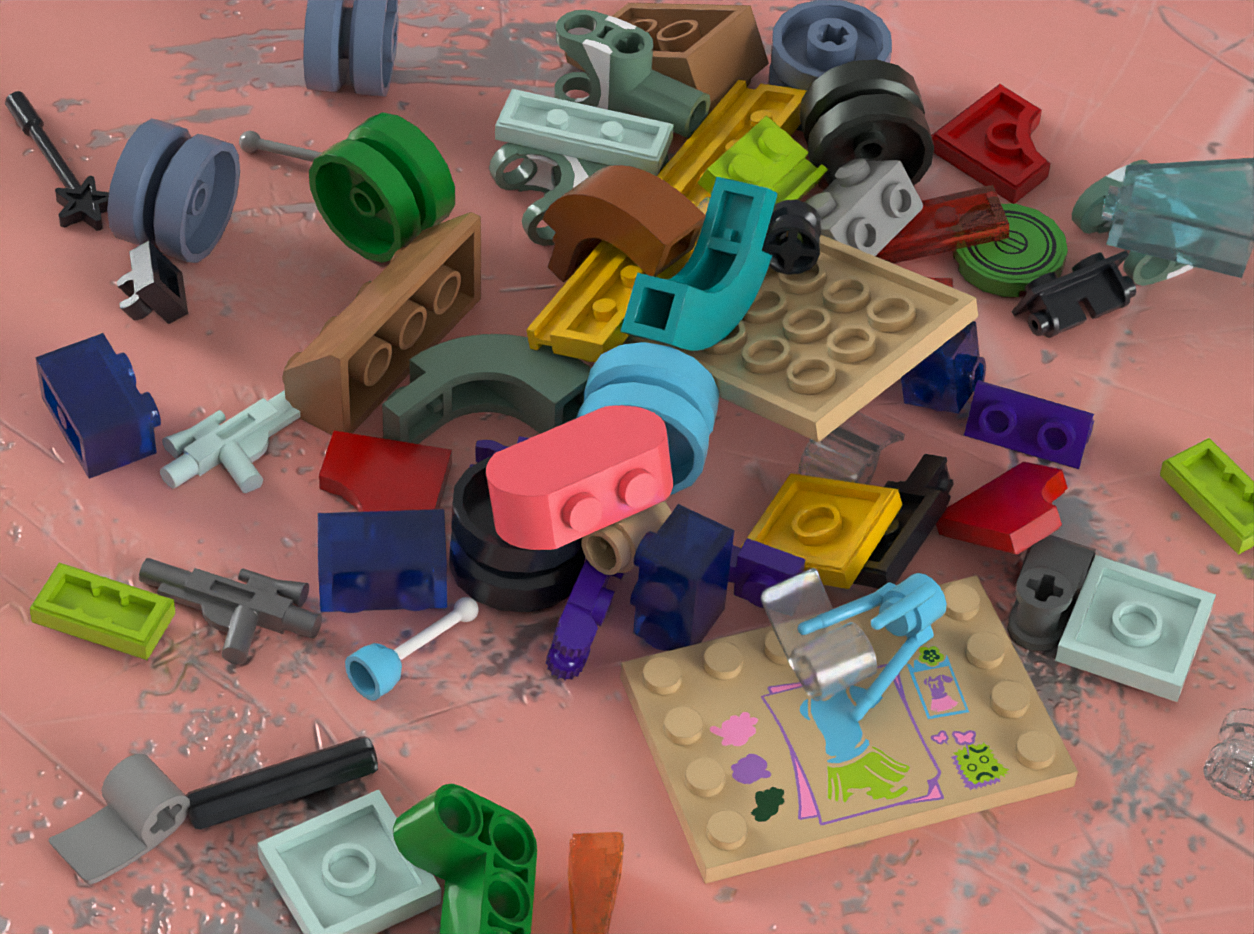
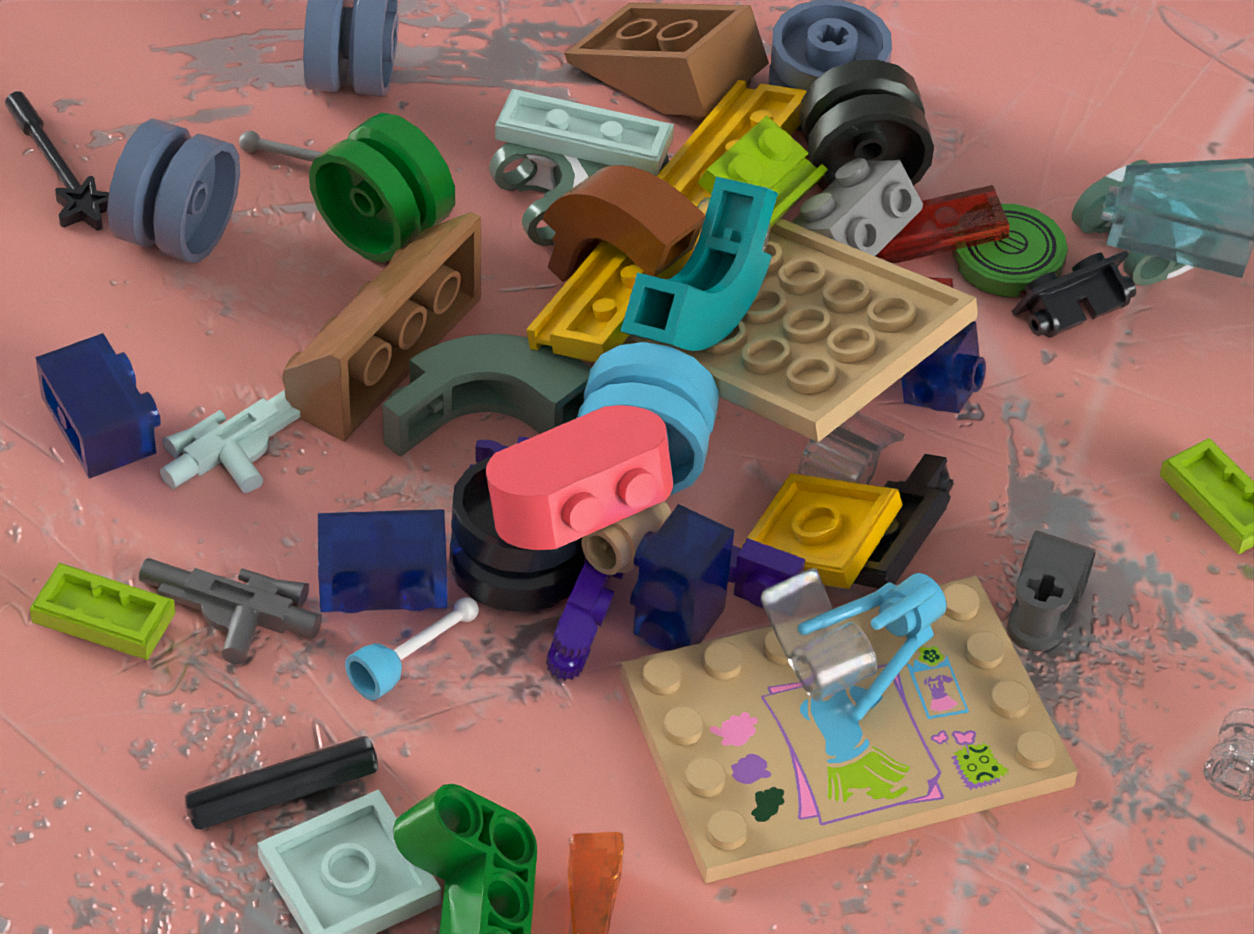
(138, 816): light grey panel -> none
(153, 285): black tile -> none
(384, 473): red tile -> none
(621, 73): sand green connector -> none
(802, 246): black wheel -> none
(995, 144): red tile -> none
(1008, 510): red tile -> none
(1029, 424): dark purple hinge -> none
(1135, 628): light aqua plate -> none

